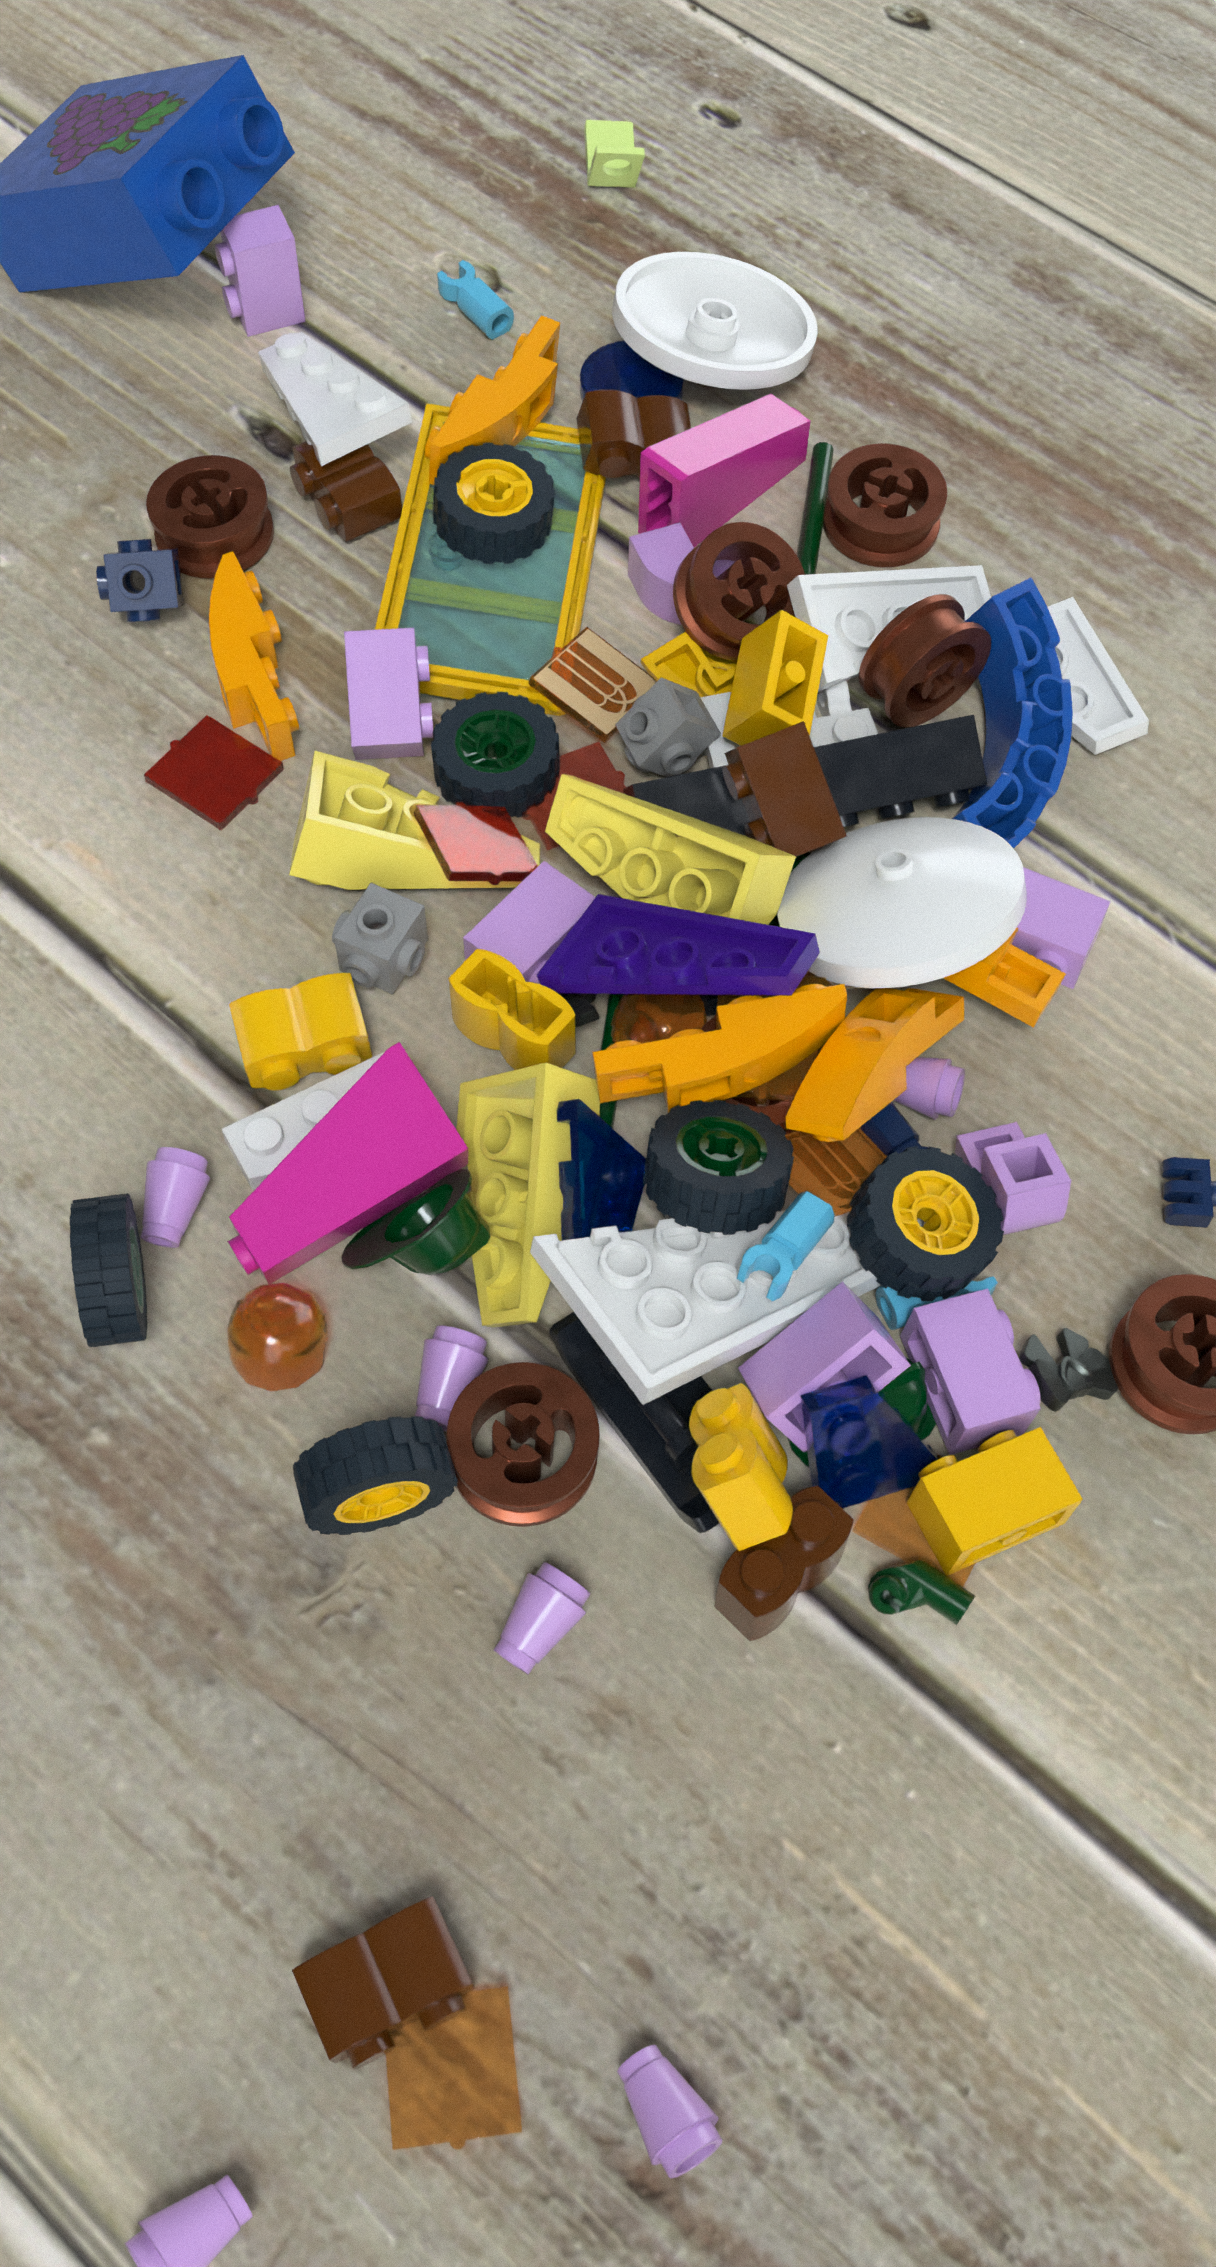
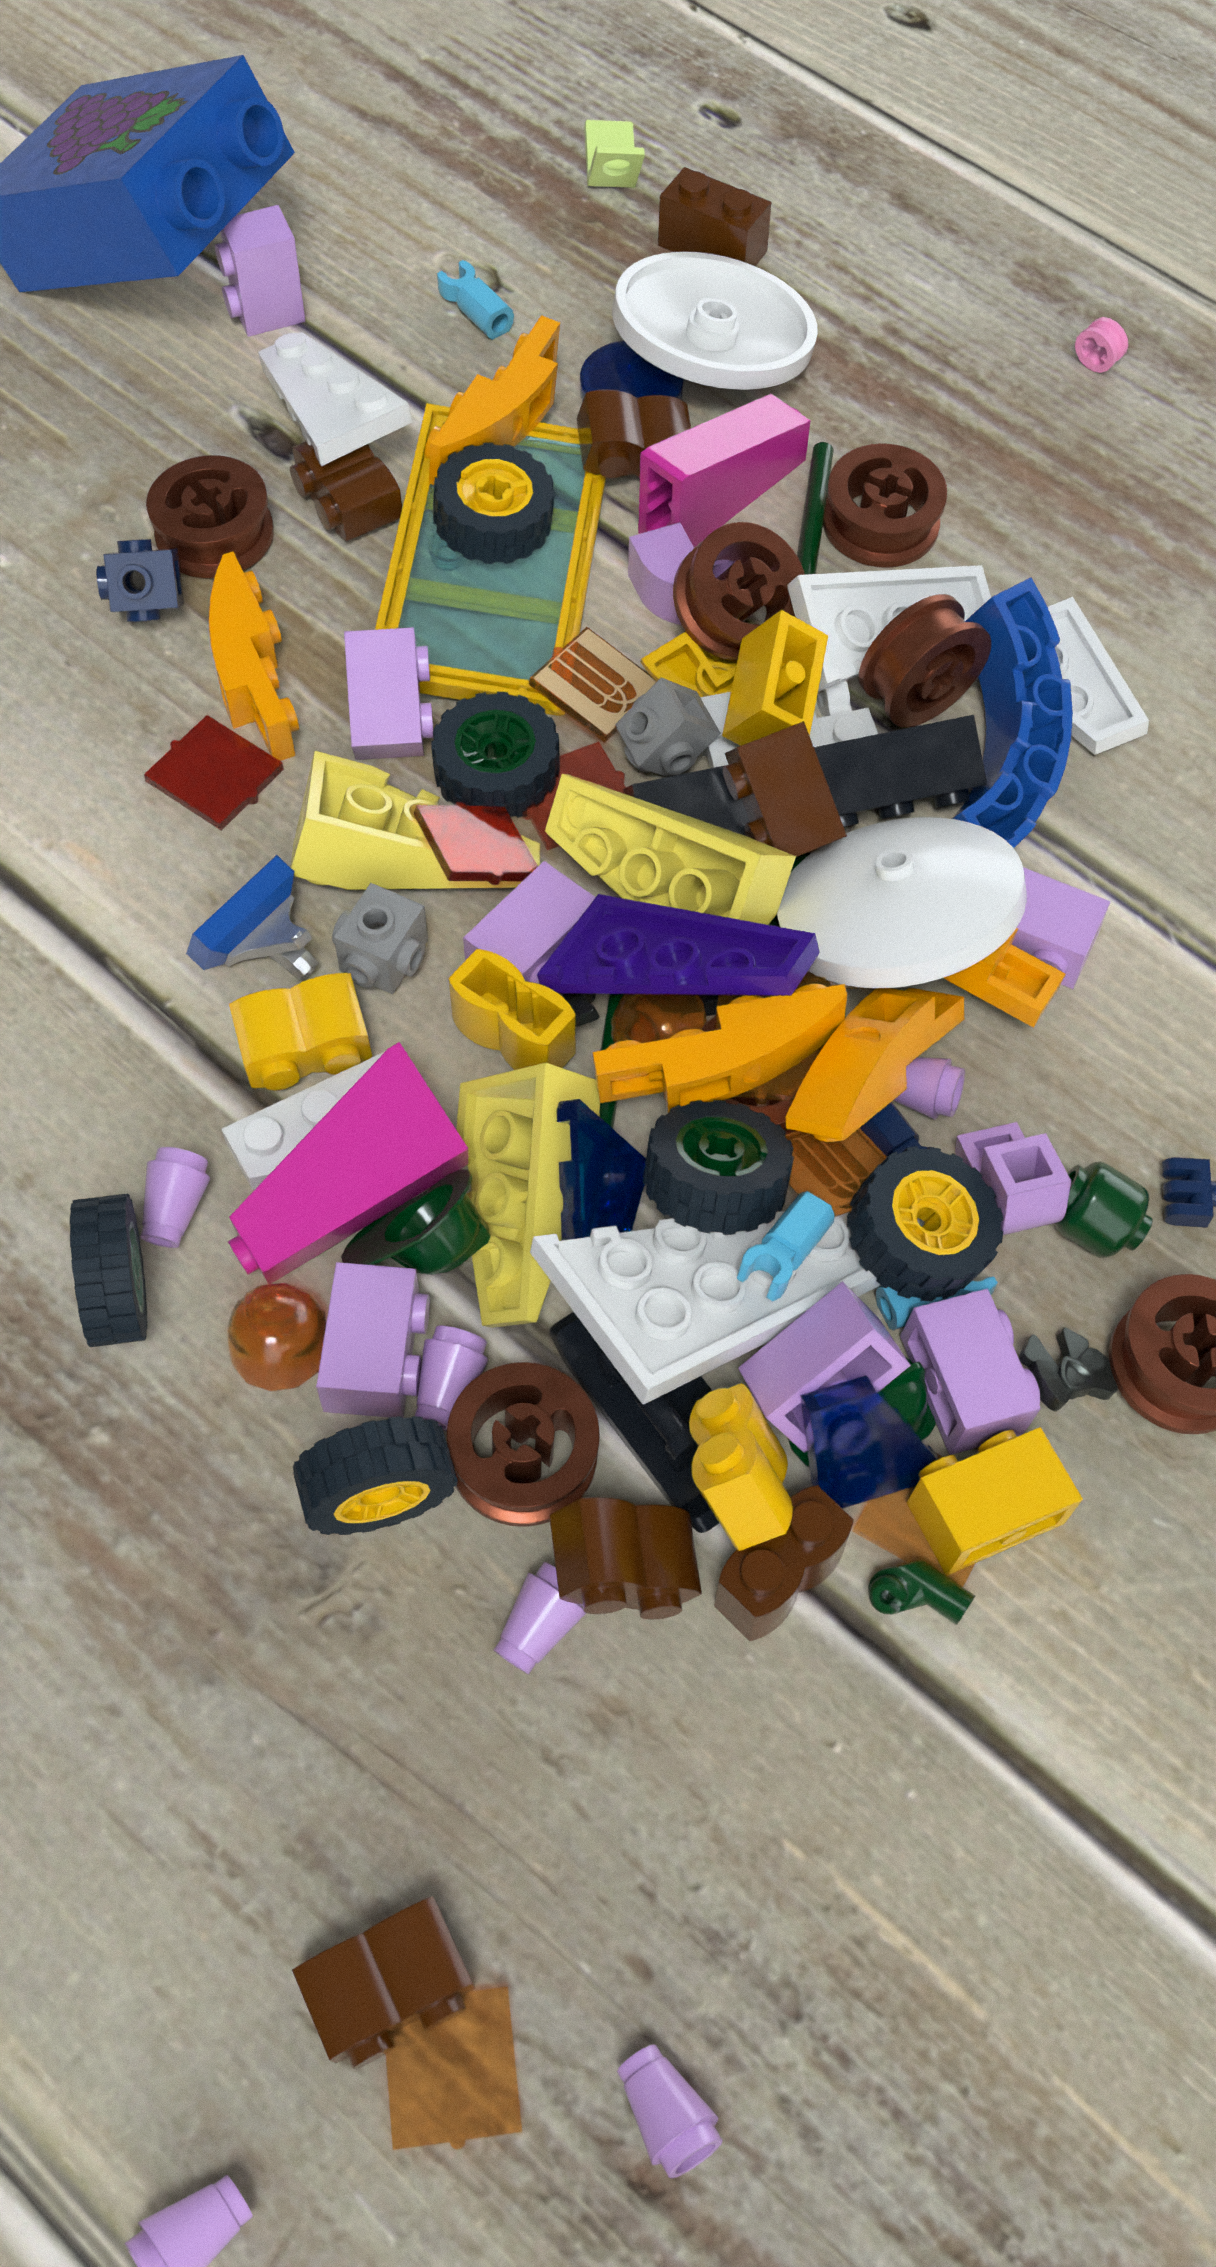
(256, 926): none -> piece
(371, 1340): none -> lavender brick
(625, 1557): none -> reddish brown brick
(713, 218): none -> reddish brown brick
(1101, 344): none -> bright pink bush
(1105, 1210): none -> dark green head

